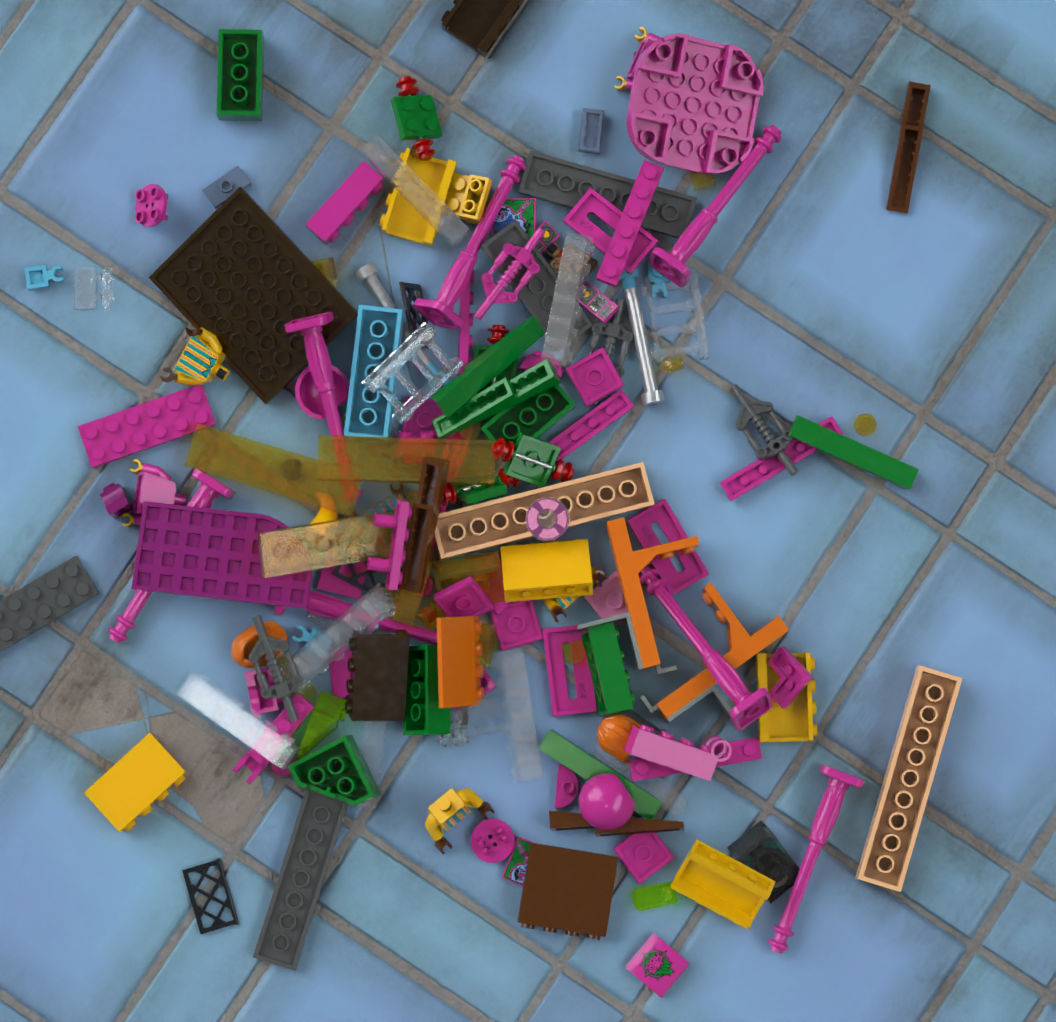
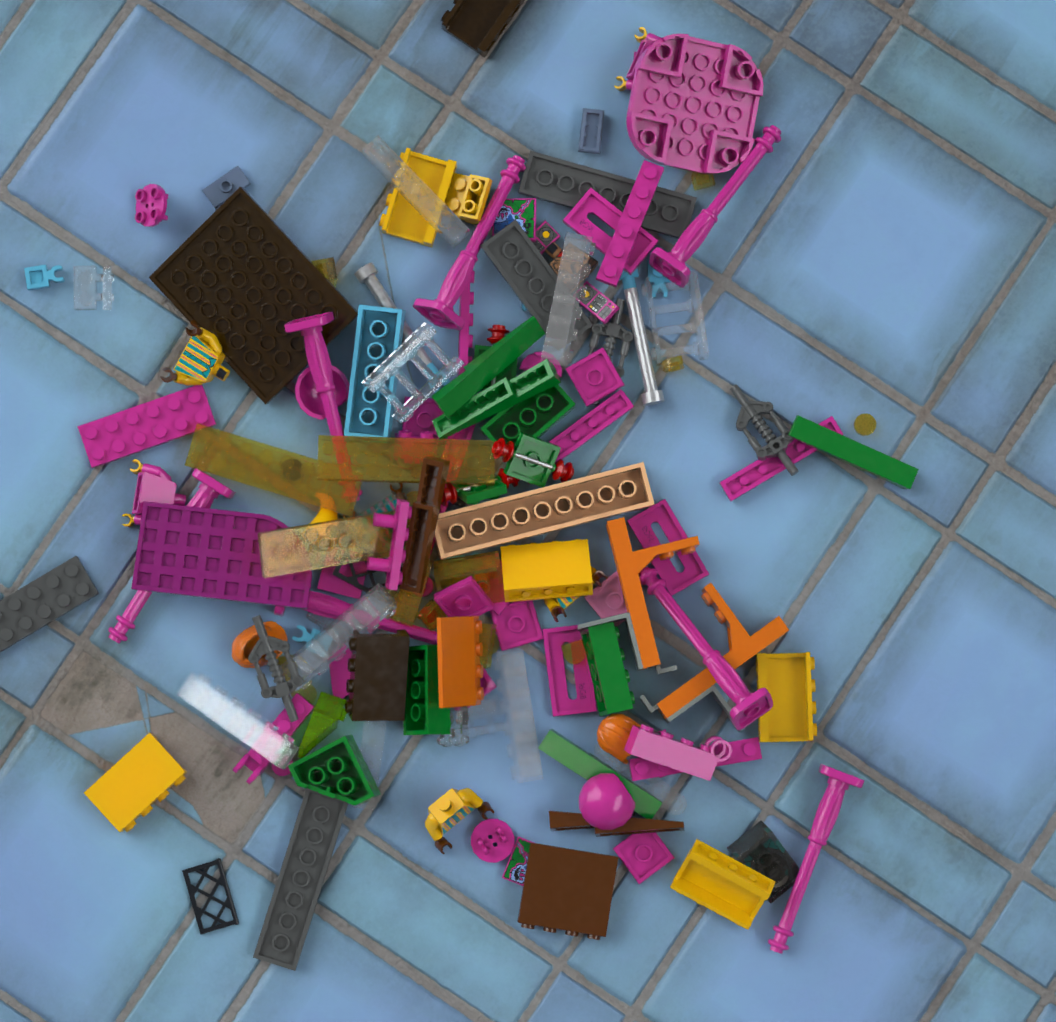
(116, 500): magenta arch -> none
(240, 75): green brick -> none
(257, 702): dark pink cylinder -> none
(344, 203): dark pink brick -> none
(411, 288): black window -> none
(416, 118): green plate -> none
(471, 432): clear yellow tile -> none
(522, 256): dark pink bar -> none
(547, 518): clear tile -> none
(566, 787): dark pink plate -> none
(654, 896): clear neon green piece -> none
(657, 965): dark pink slope -> none
(793, 677): dark pink plate -> none
(908, 147): reddish brown slope -> none
(908, 778): light nougat brick -> none

